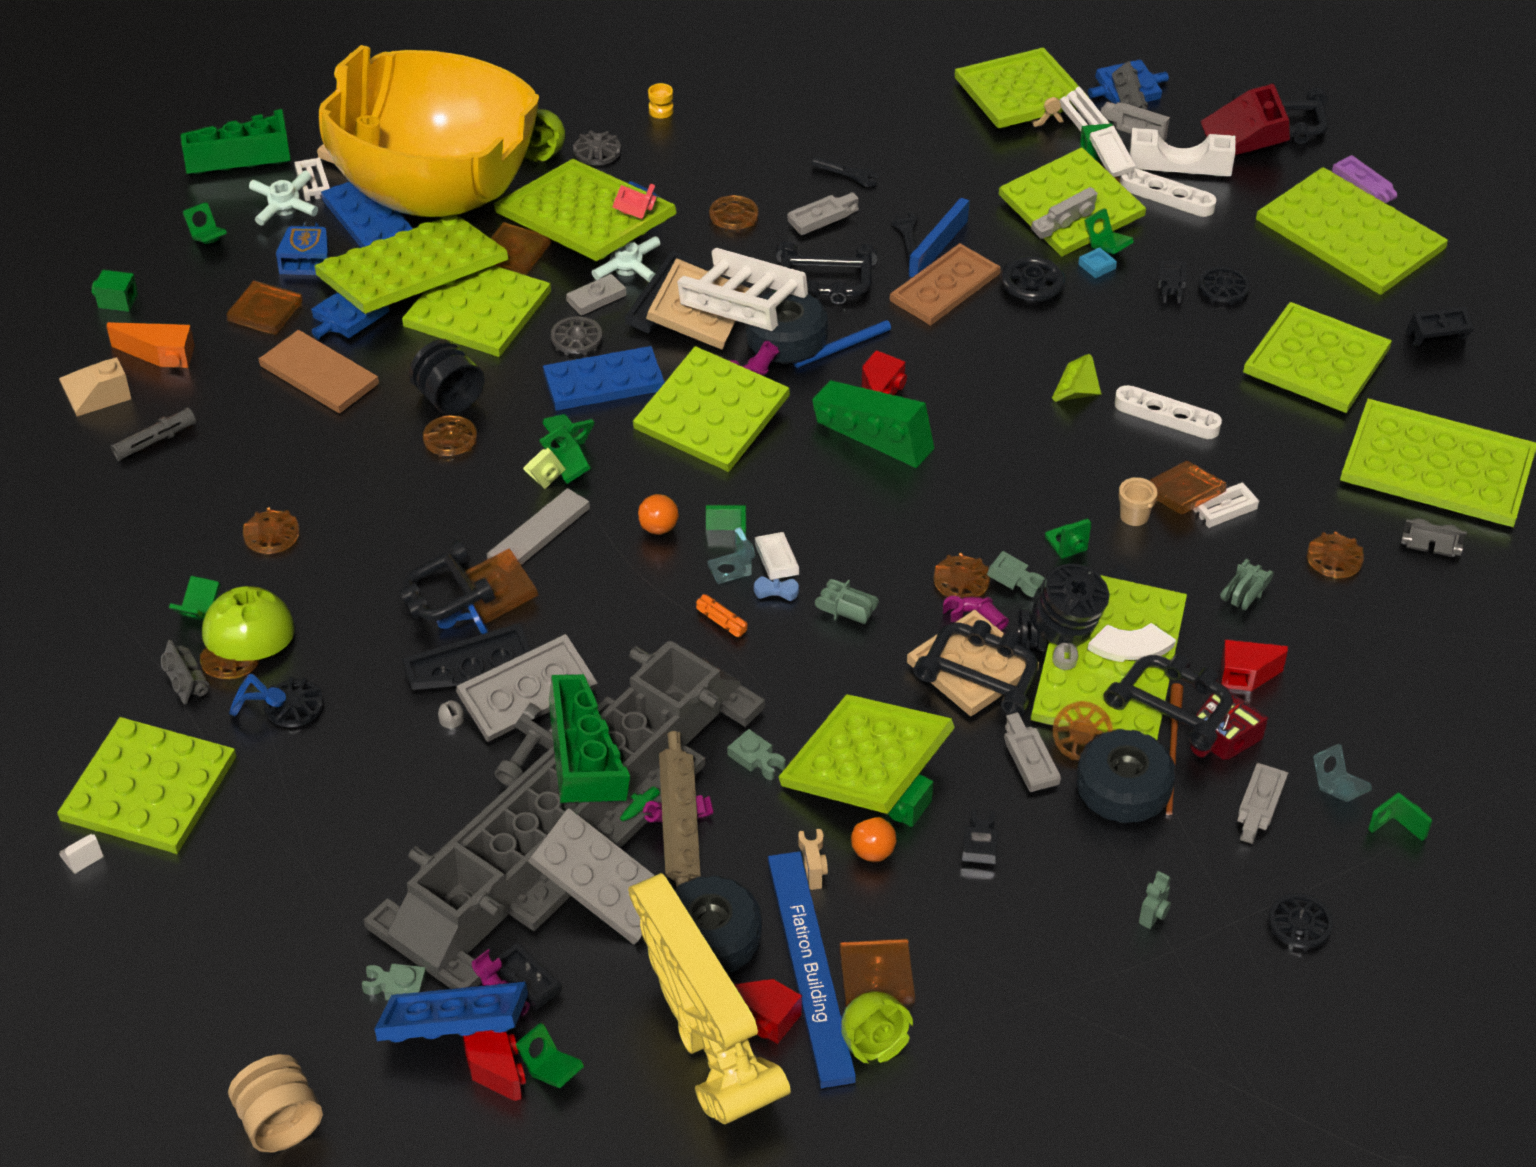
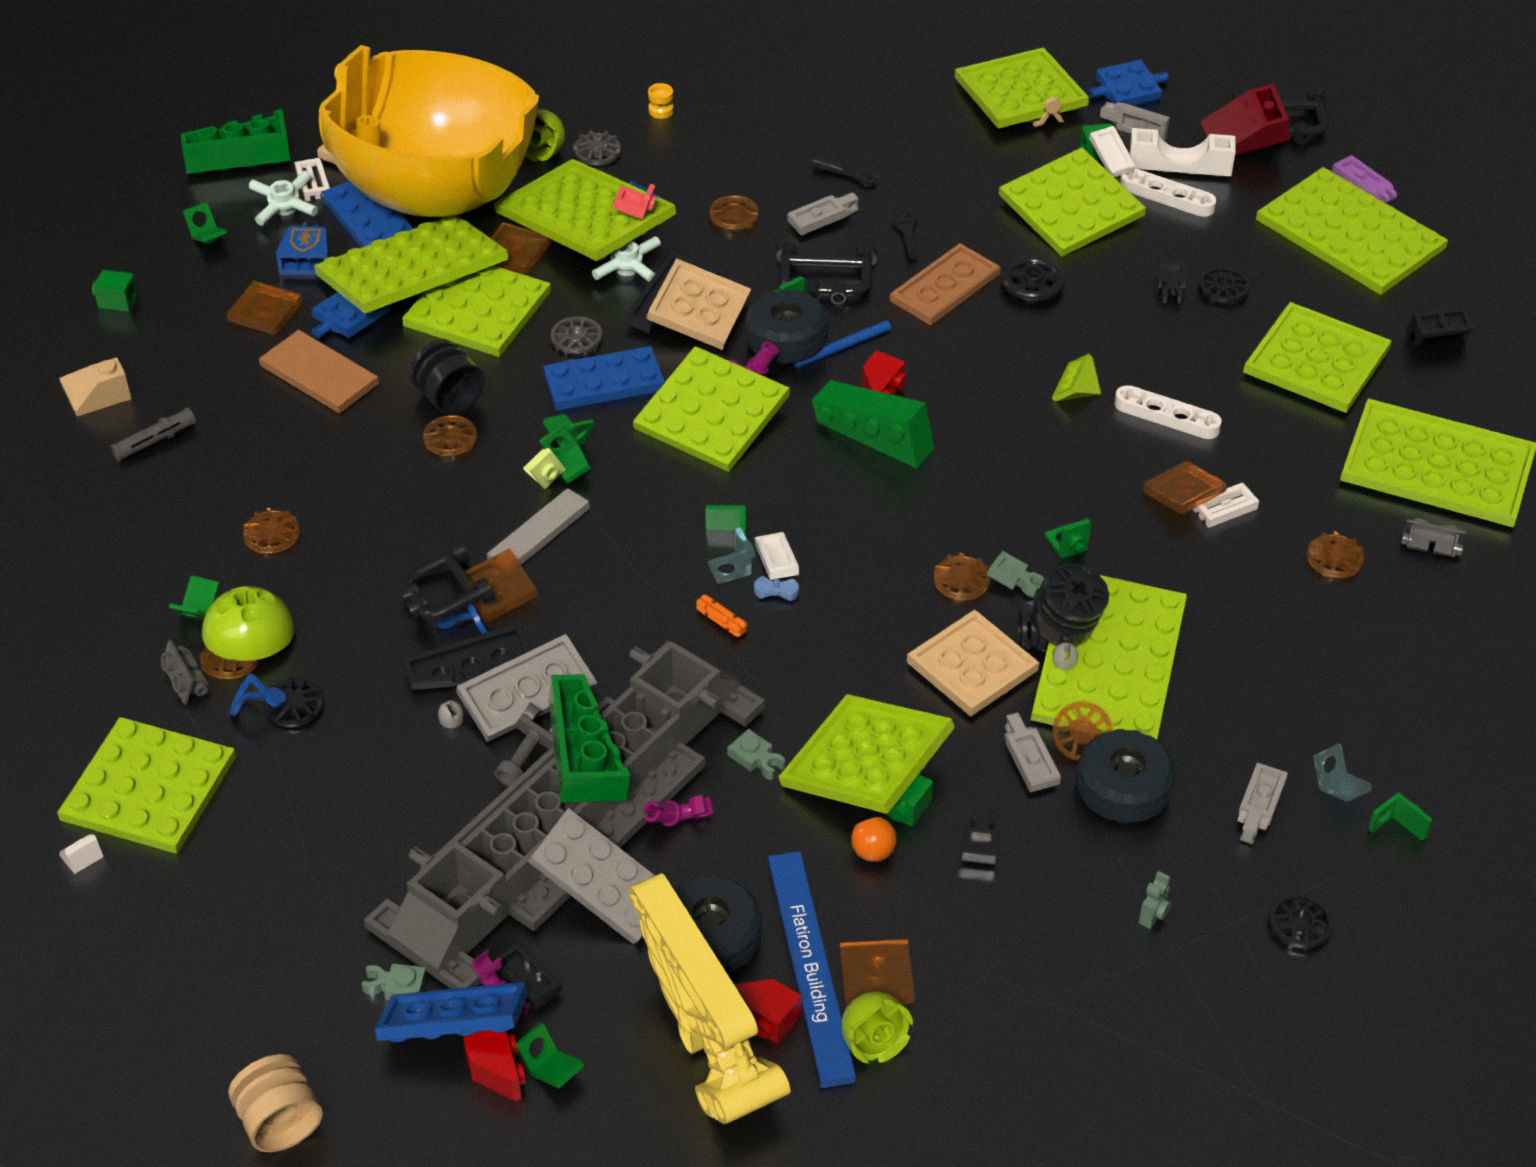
(156, 343): orange slope -> none
(596, 294): light grey plate -> none
(639, 802): green helmet -> none
(658, 514): orange piece -> none
(679, 812): dark tan plate -> none
(737, 305): white fence -> none
(814, 863): tan plate -> none
(846, 601): sand green arm -> none
(939, 237): blue tile -> none
(981, 605): magenta piece -> none
(1015, 700): black bar -> none
(1065, 213): light grey hinge -> none
(1085, 107): white tile -> none
(1097, 262): dark azure tile -> none
(1106, 239): green bracket -> none
(1128, 86): dark grey hinge -> none
(1131, 645): white tile -> none
(1136, 500): tan piece -> none
(1176, 699): dark orange piece -> none
(1203, 732): black bar -> none
(1237, 731): dark red torso -> none
(1246, 584): sand green arm -> none
(1250, 664): red slope -> none

